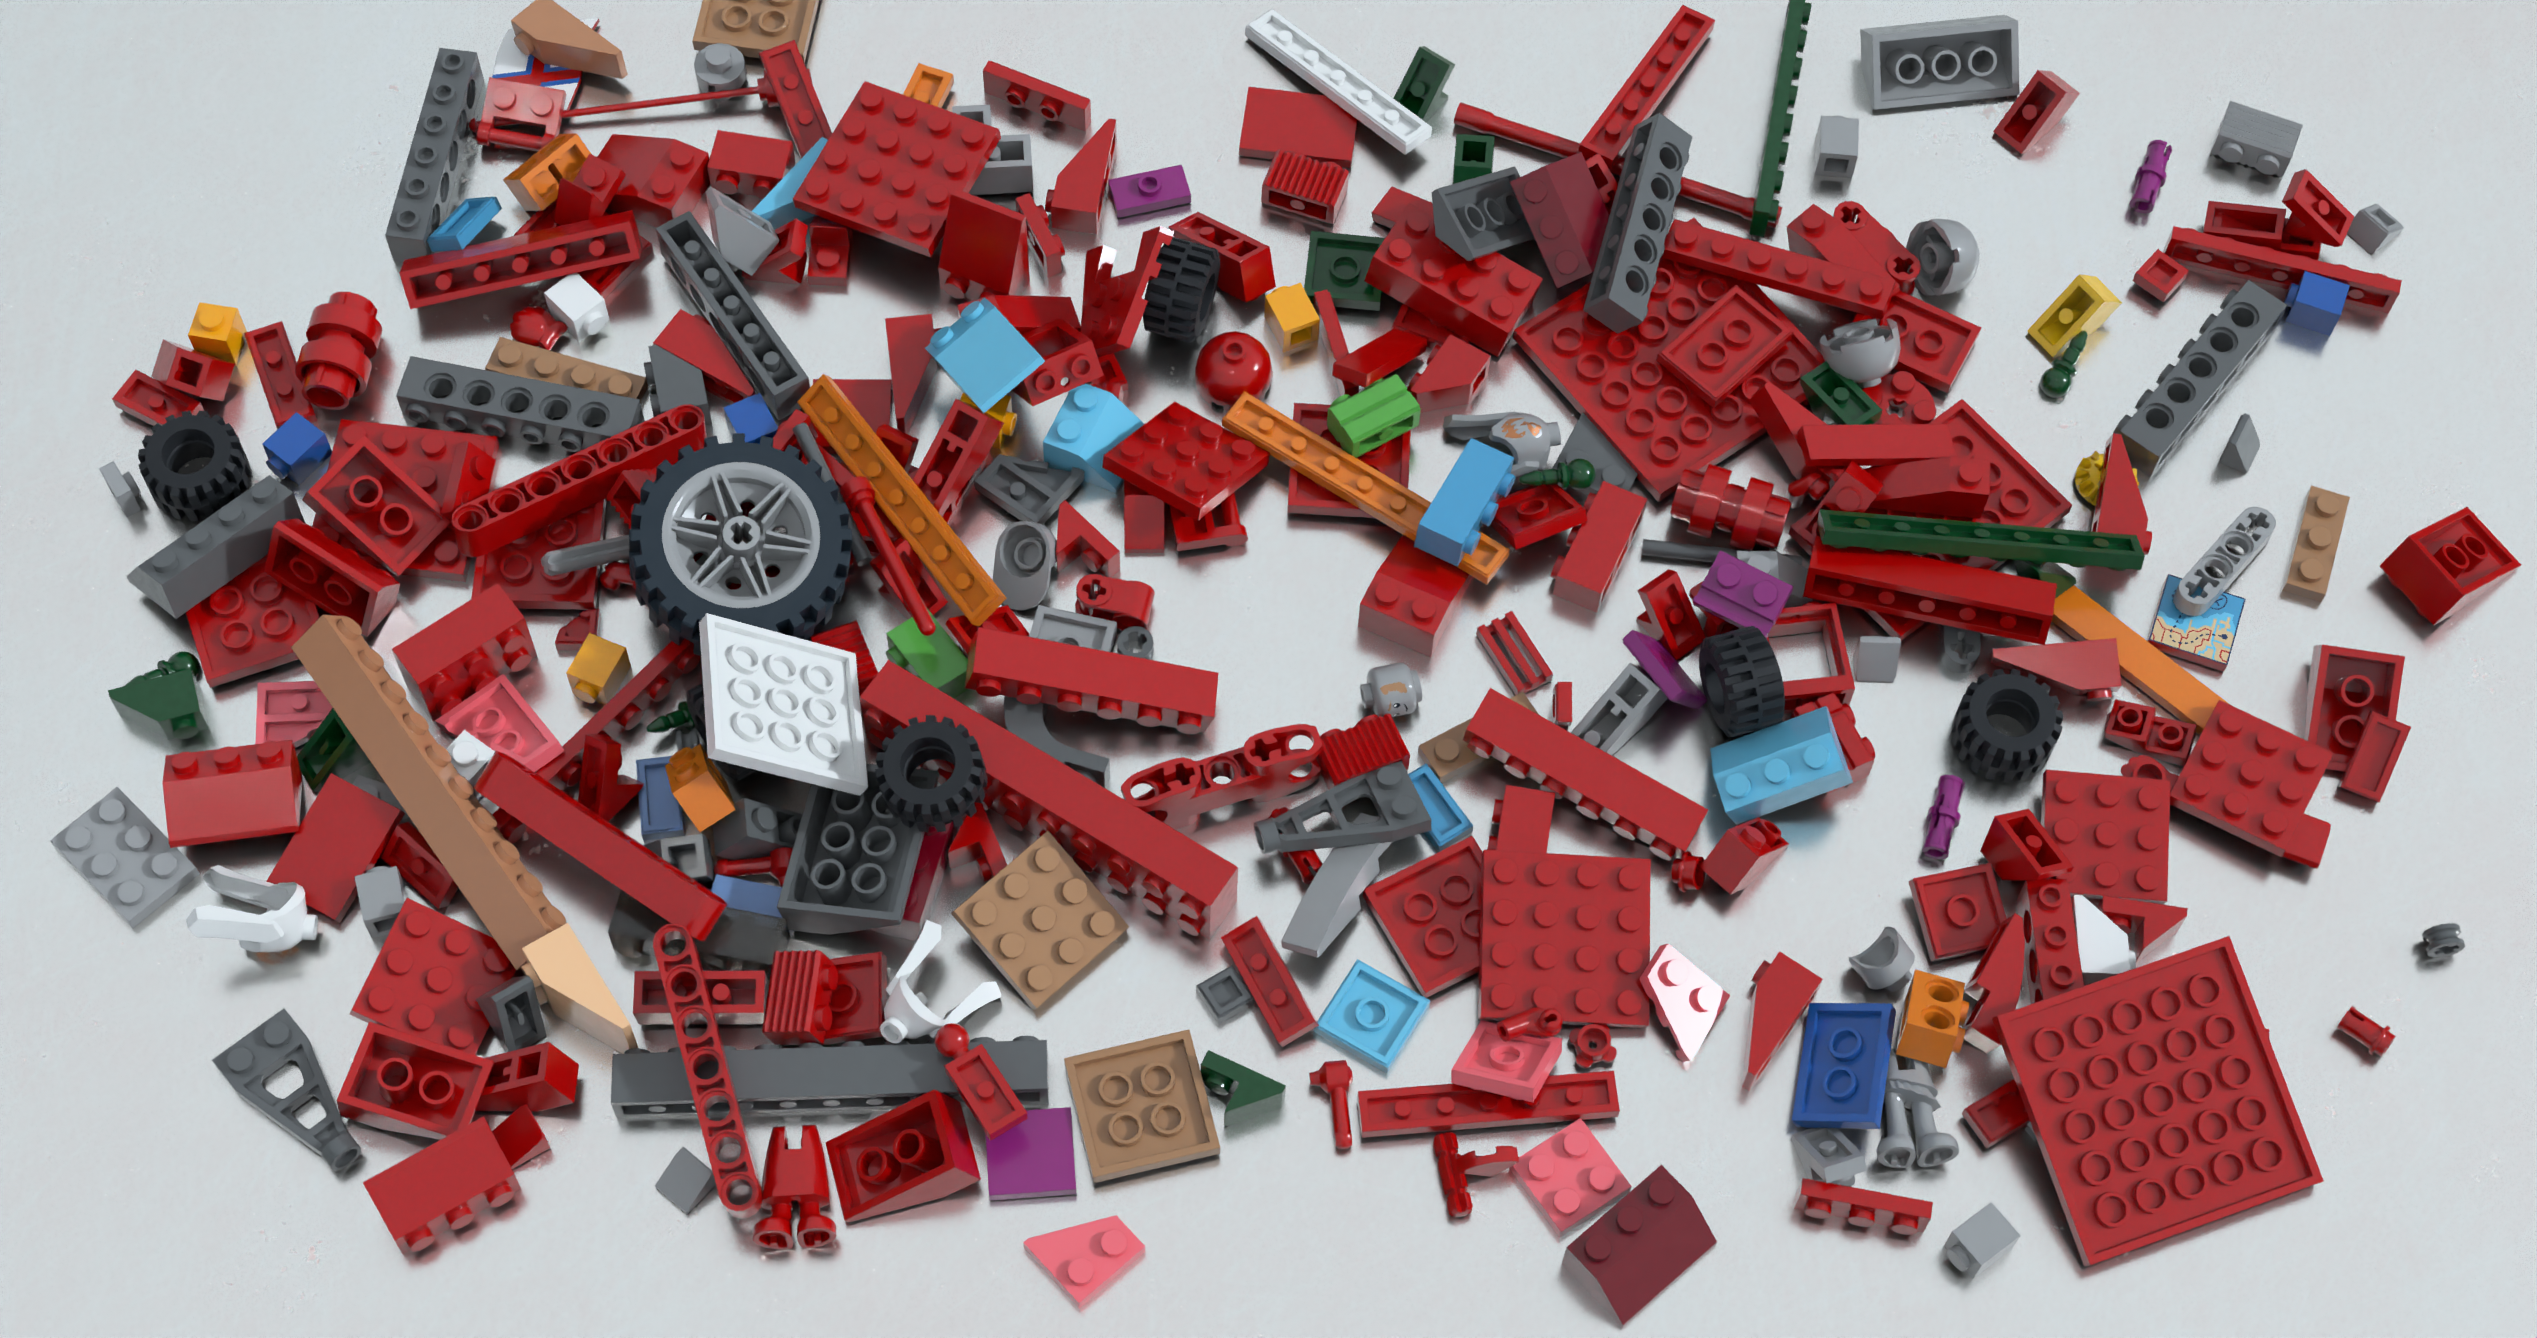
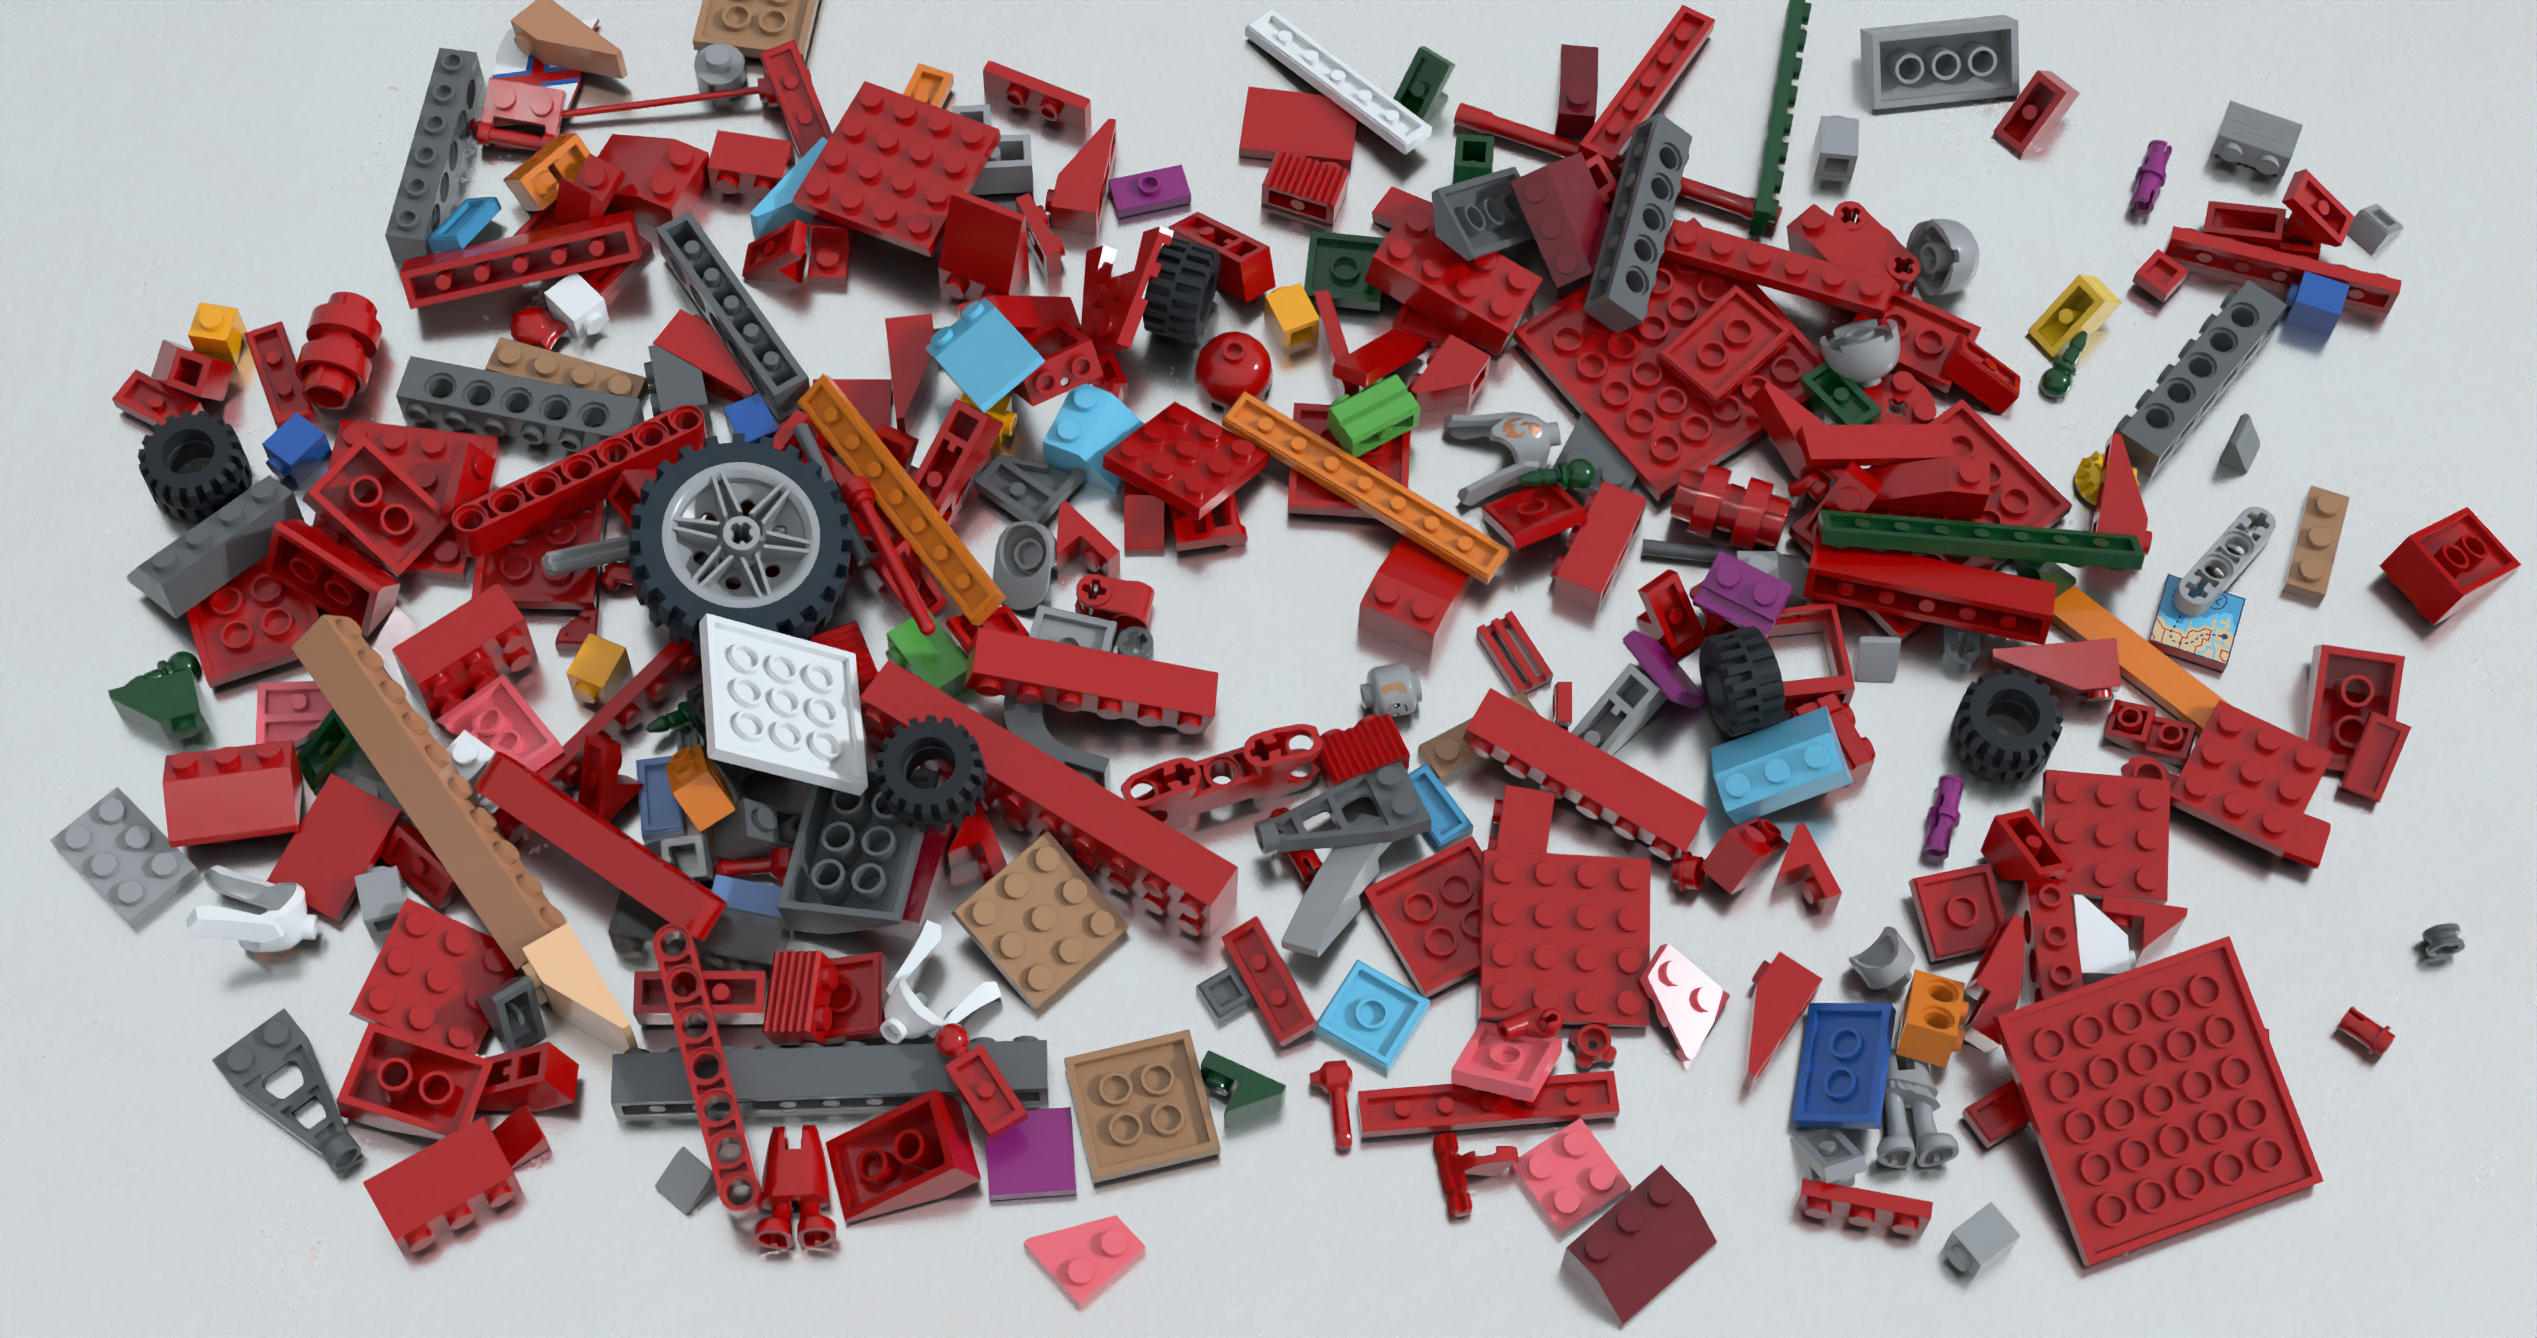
(122, 487): light grey plate -> none
(739, 233): light grey slope -> none
(1465, 502): dark azure brick -> none
(1576, 91): none -> dark red slope
(1807, 864): none -> red slope
(1981, 374): none -> red slope

